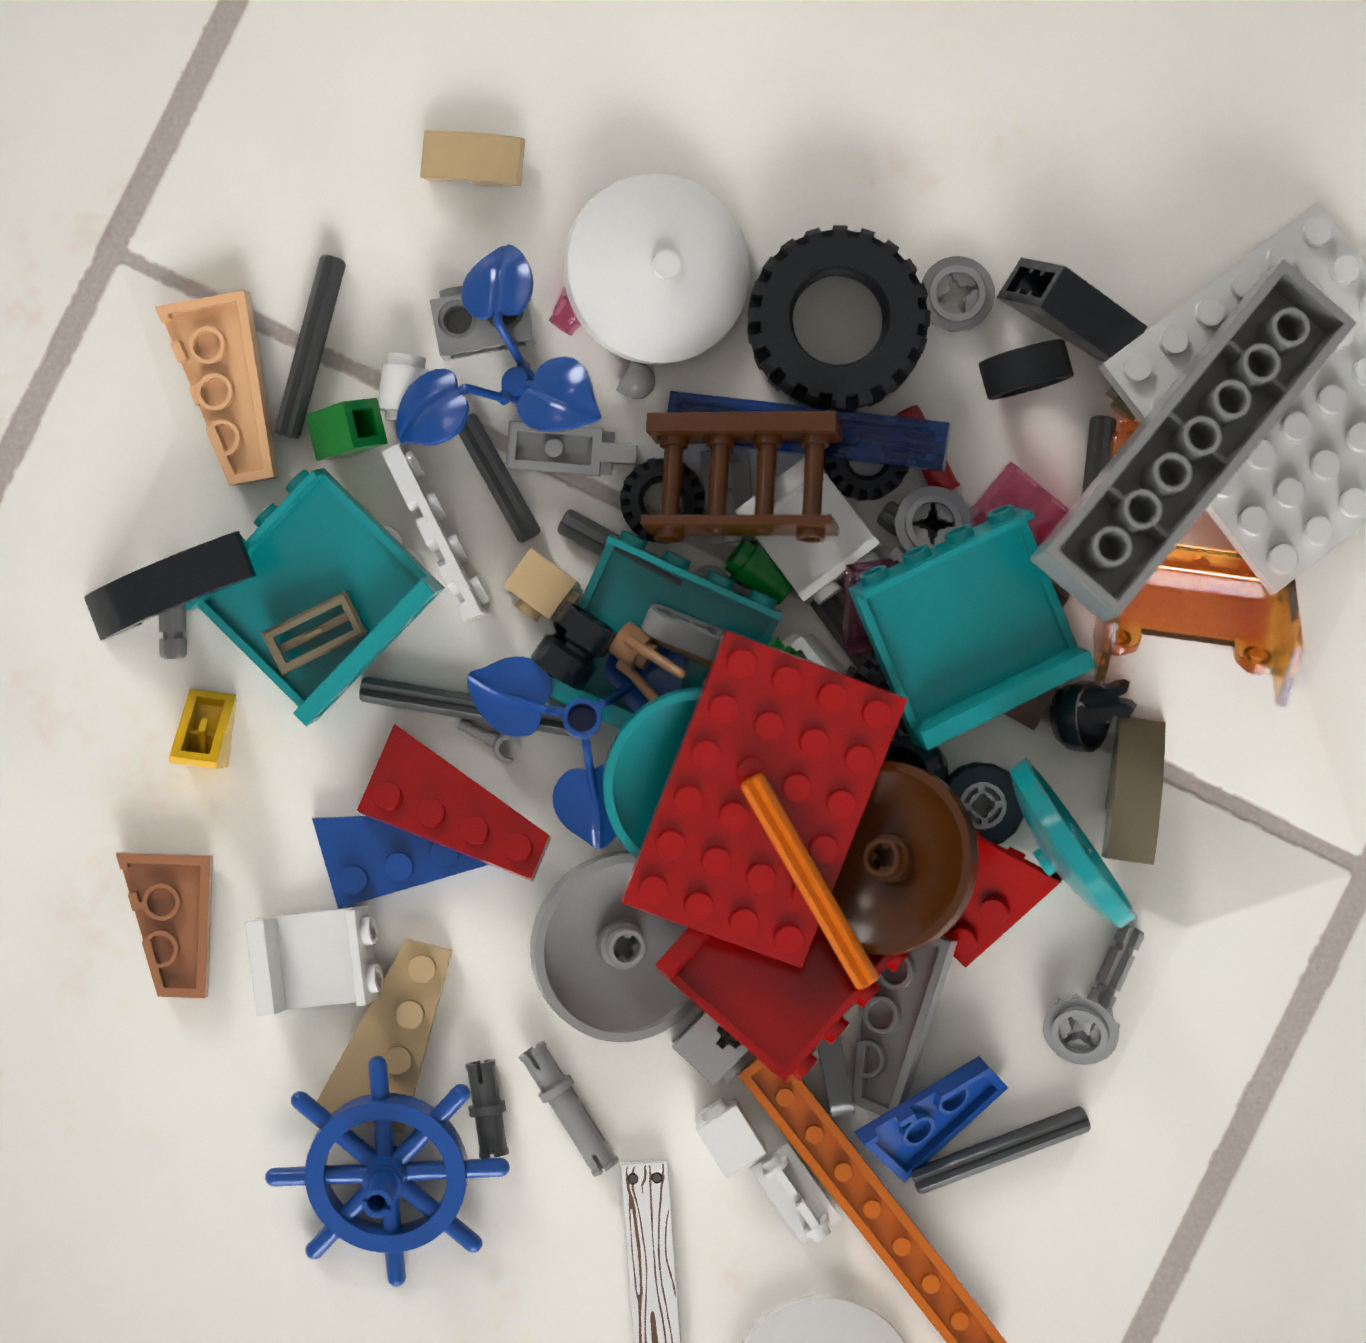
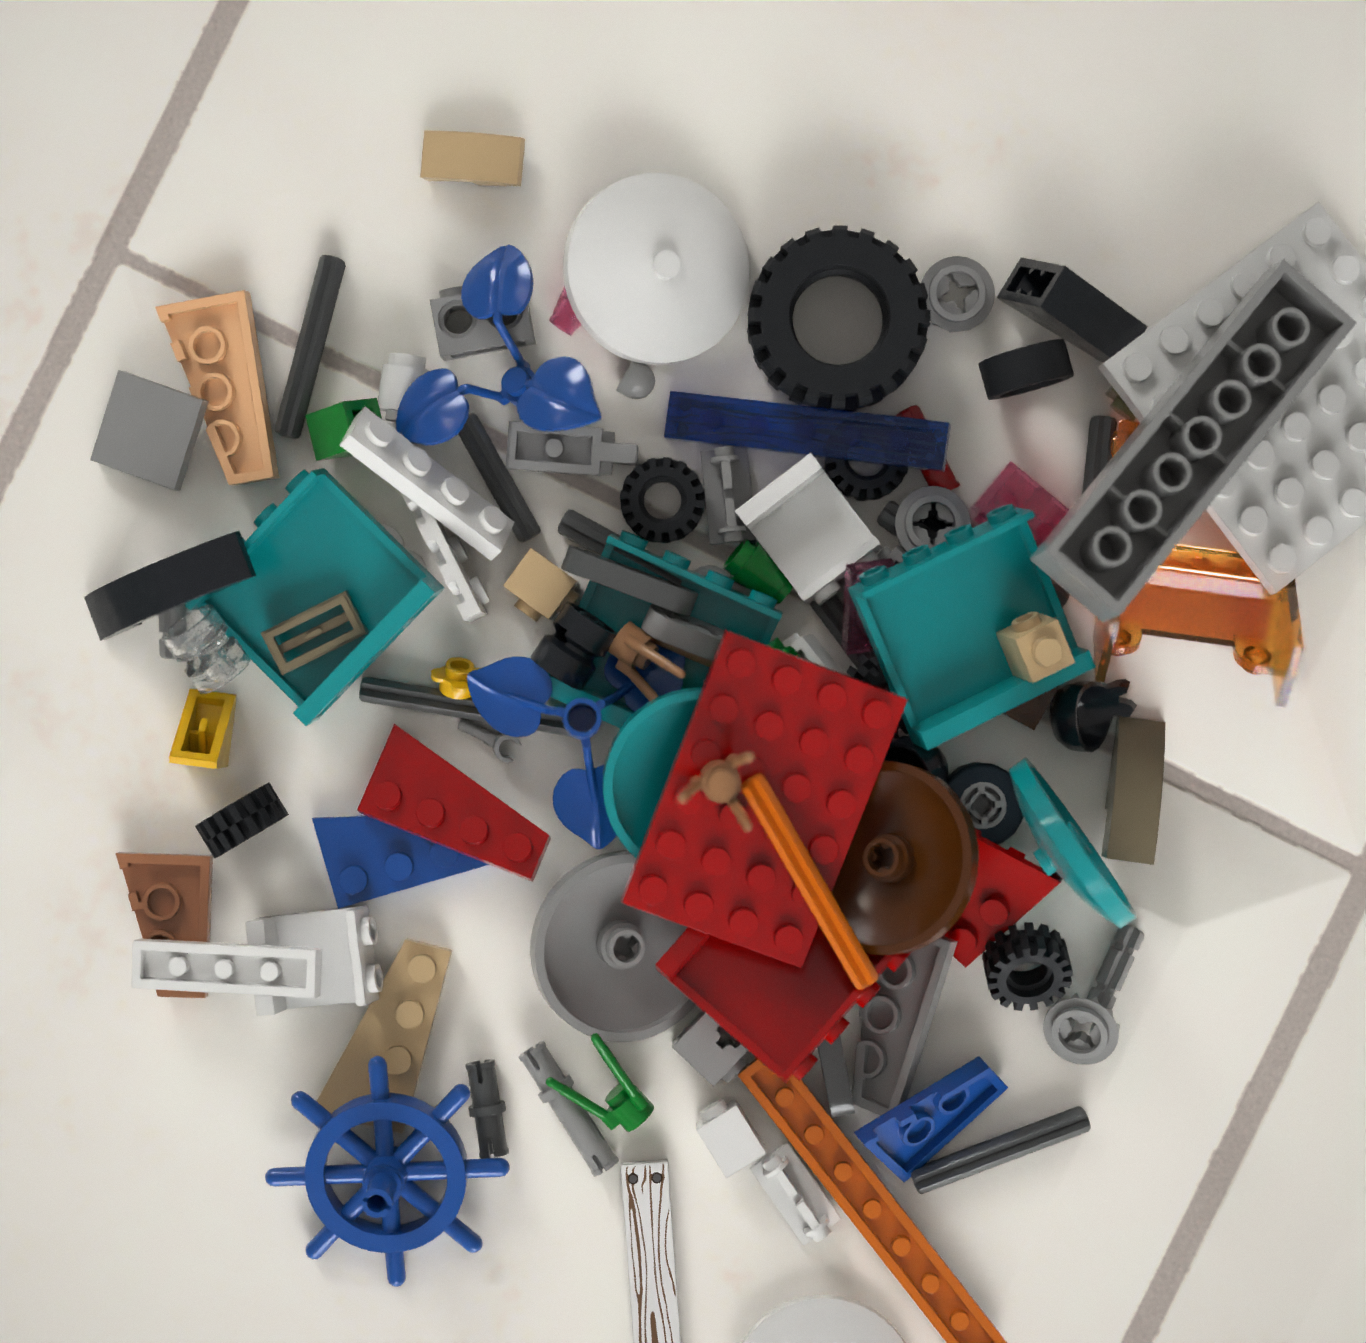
(149, 430): none -> light grey tile
(202, 644): none -> clear wheel
(226, 968): none -> white plate
(241, 820): none -> black tyre
(427, 483): none -> white plate
(453, 677): none -> yellow plate
(625, 1101): none -> green plant
(629, 580): none -> dark grey beam
(720, 433): reddish brown fence -> none
(721, 784): none -> medium nougat plant
(1022, 948): none -> black tyre
(1035, 646): none -> tan brick

